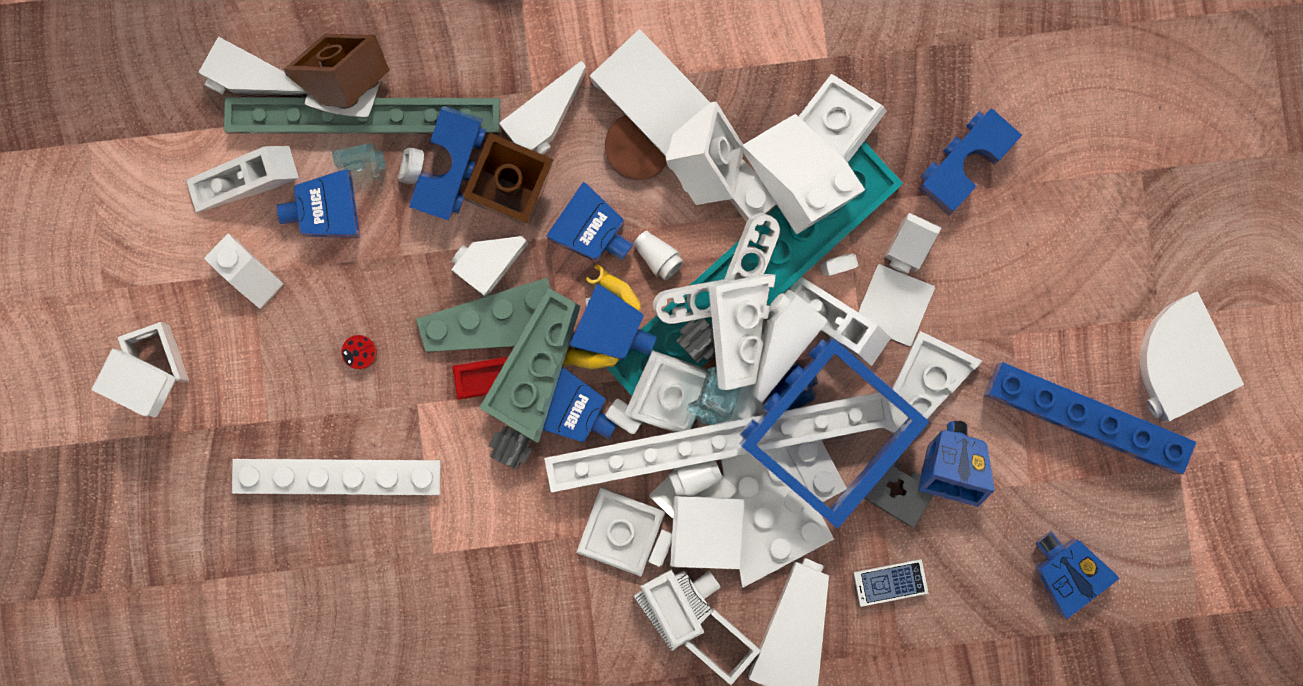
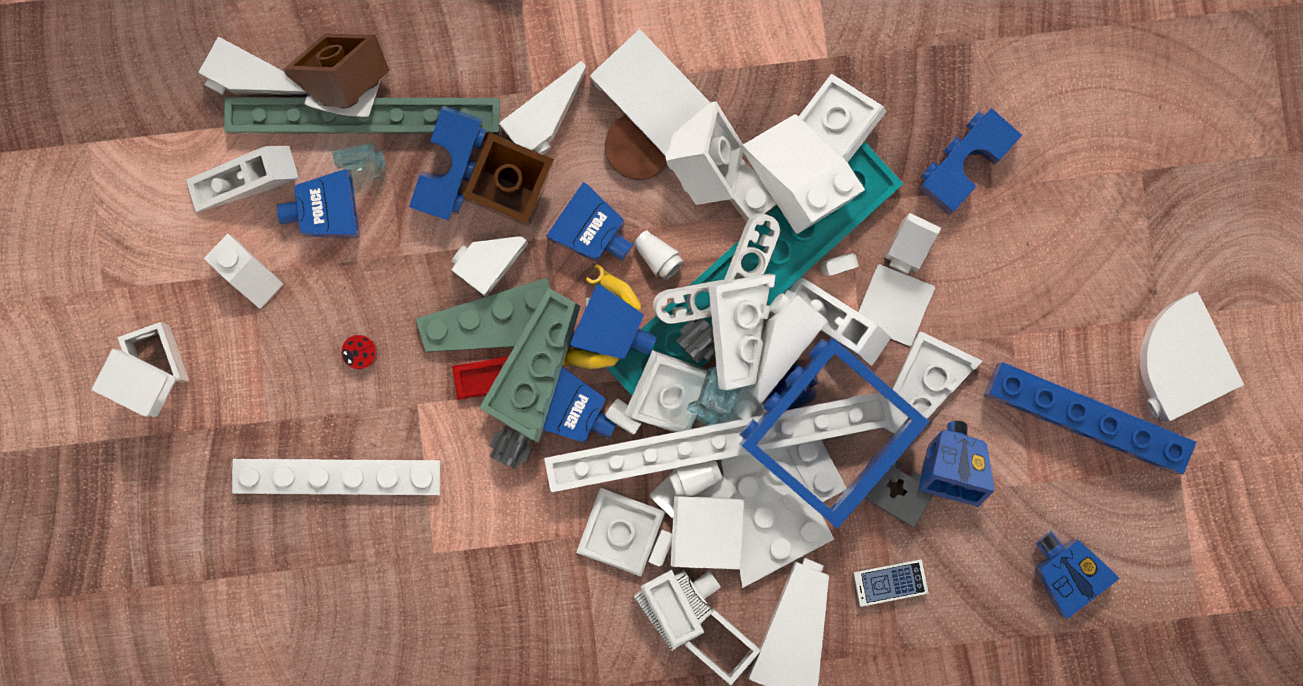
(411, 165): white tile -> none

